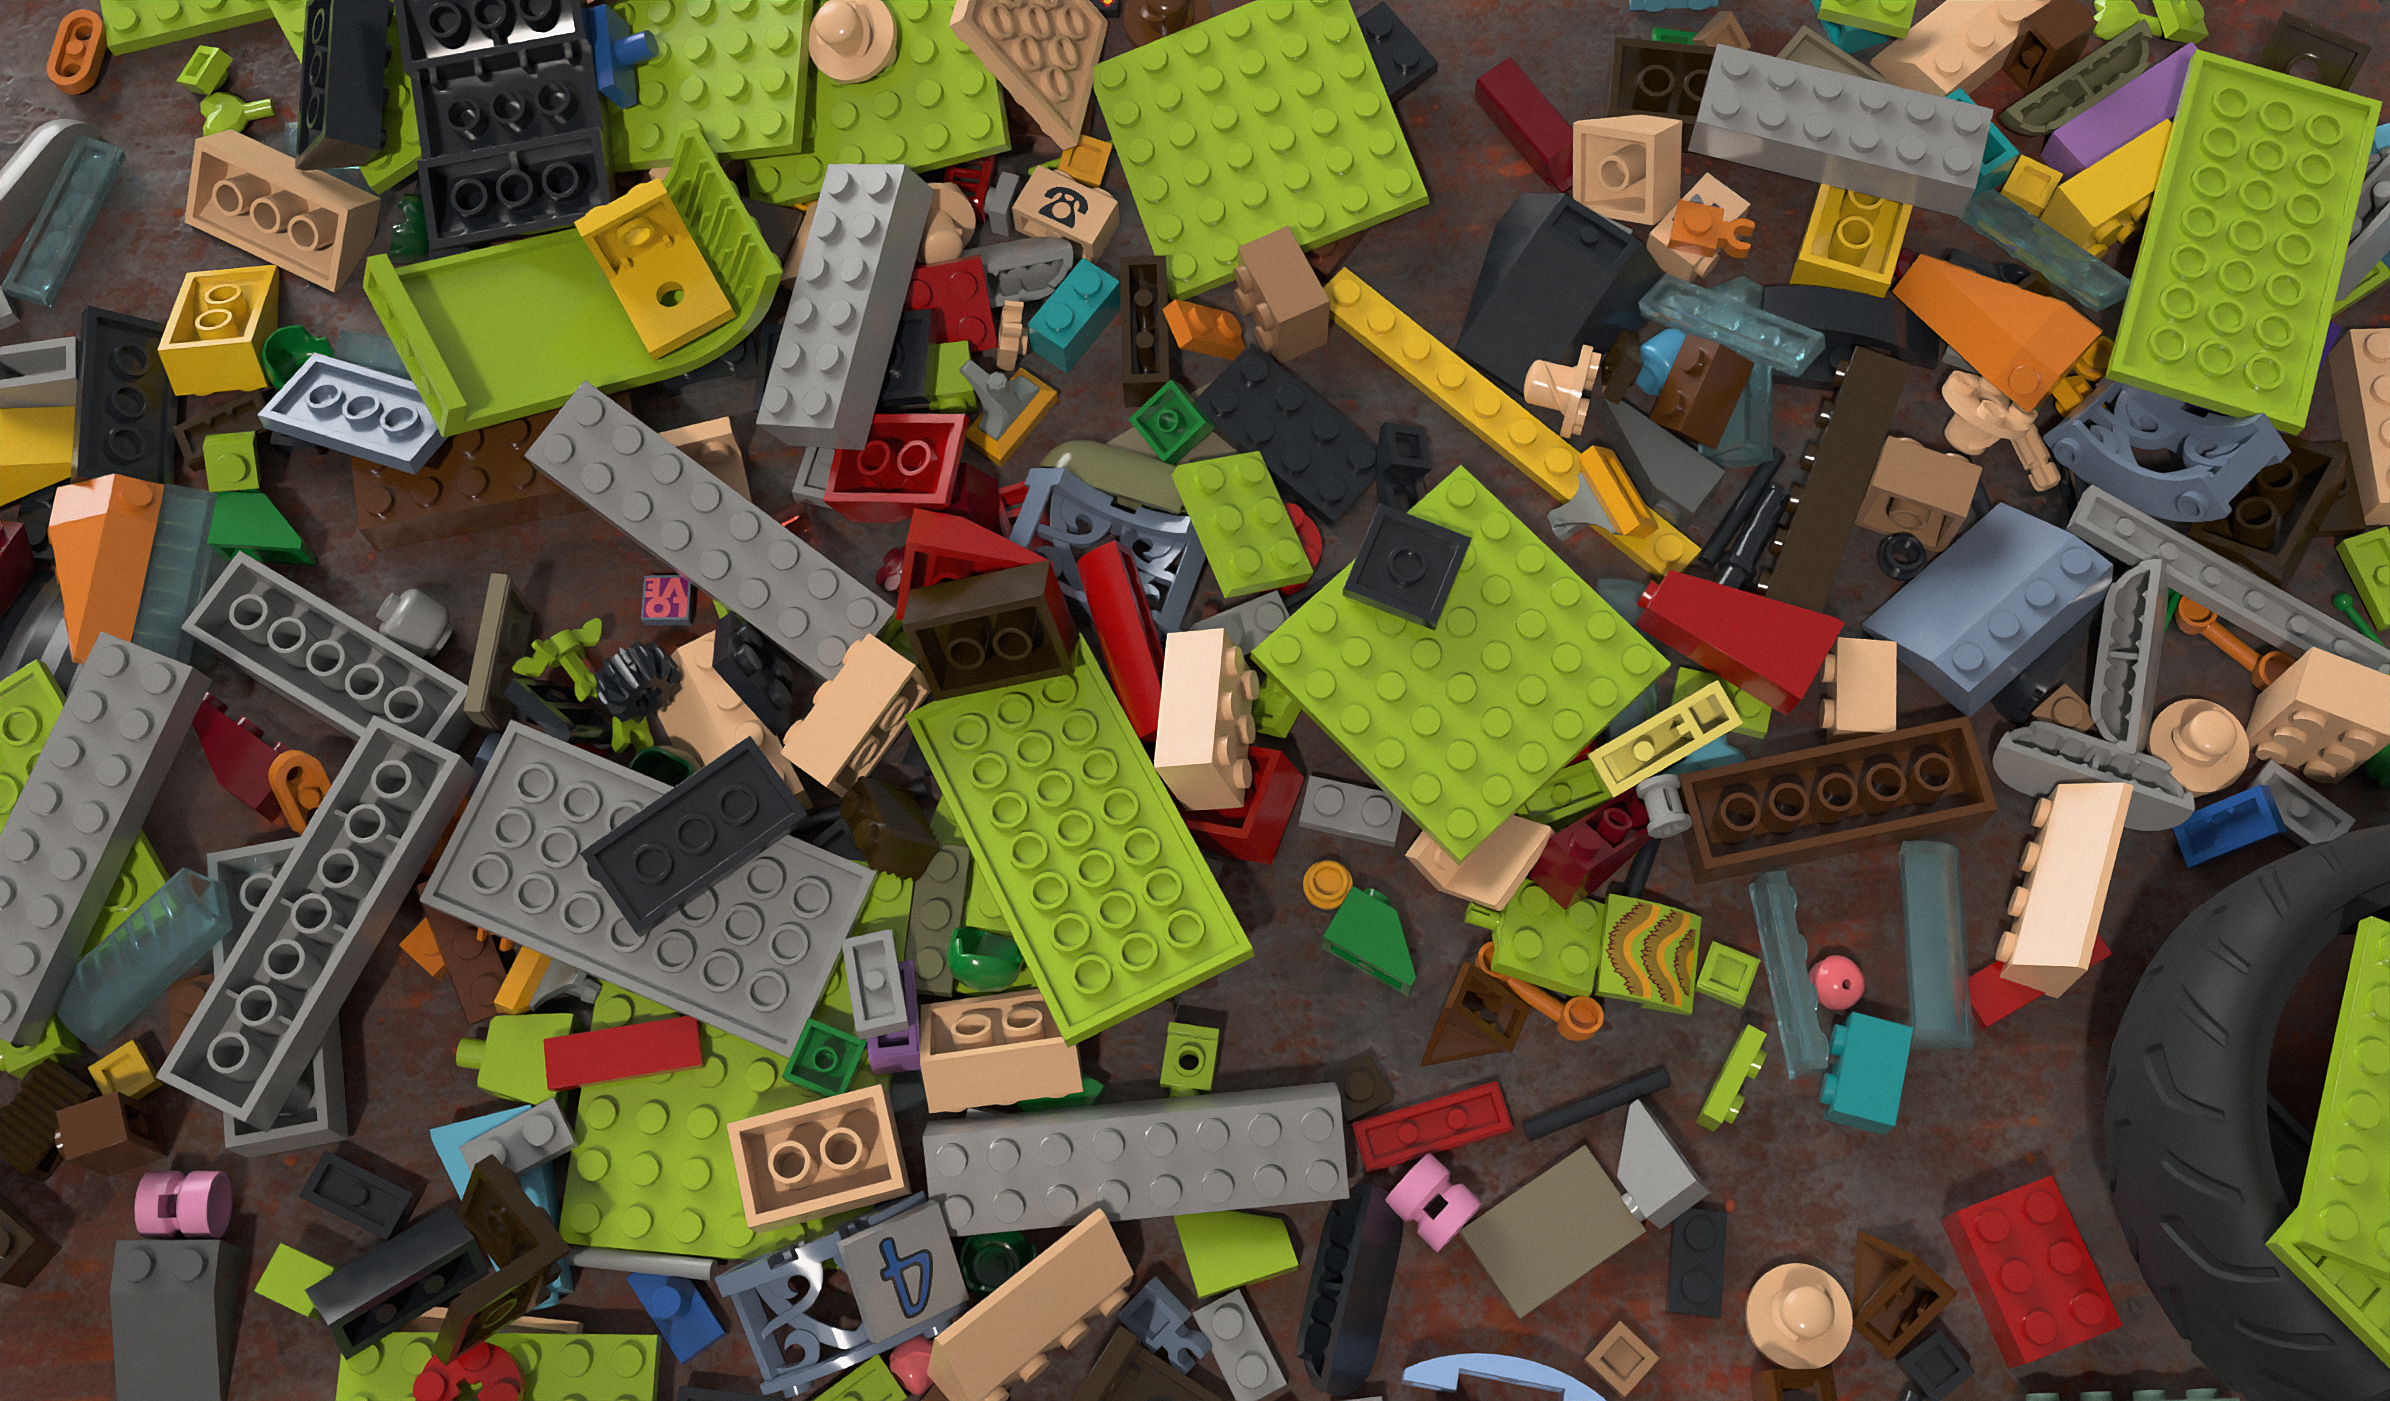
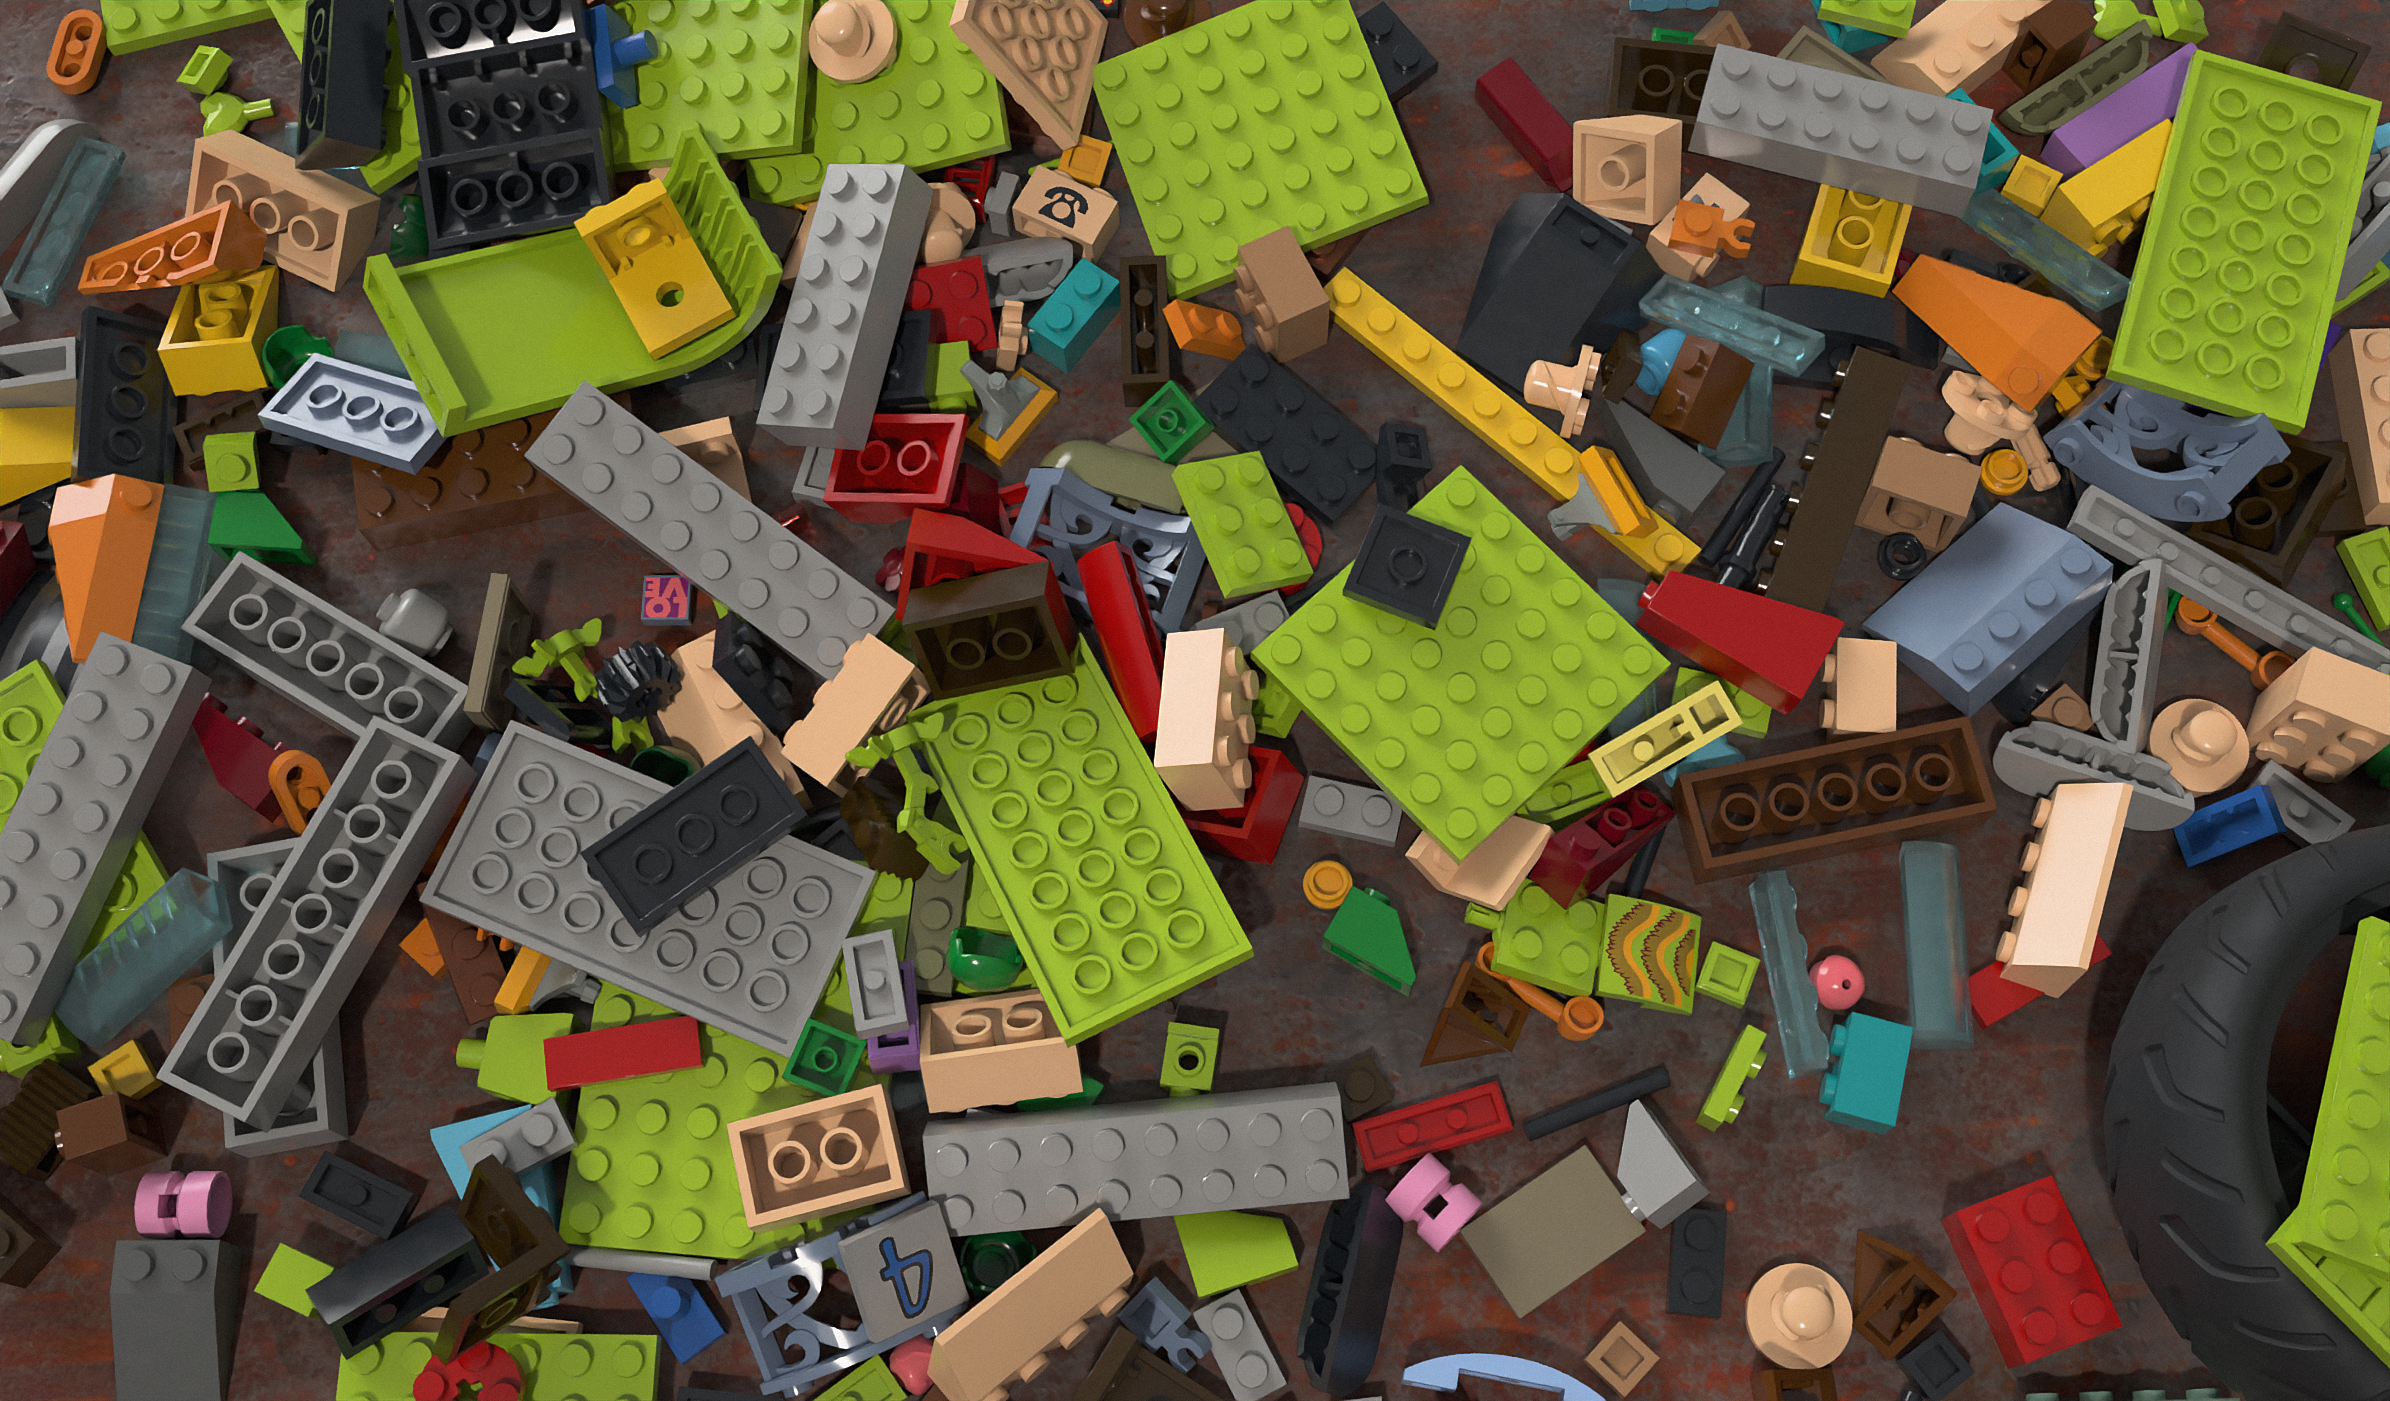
(188, 252): none -> orange wedge
(932, 838): none -> lime piece
(1663, 806): light grey bush -> none
(2004, 472): none -> light orange plate

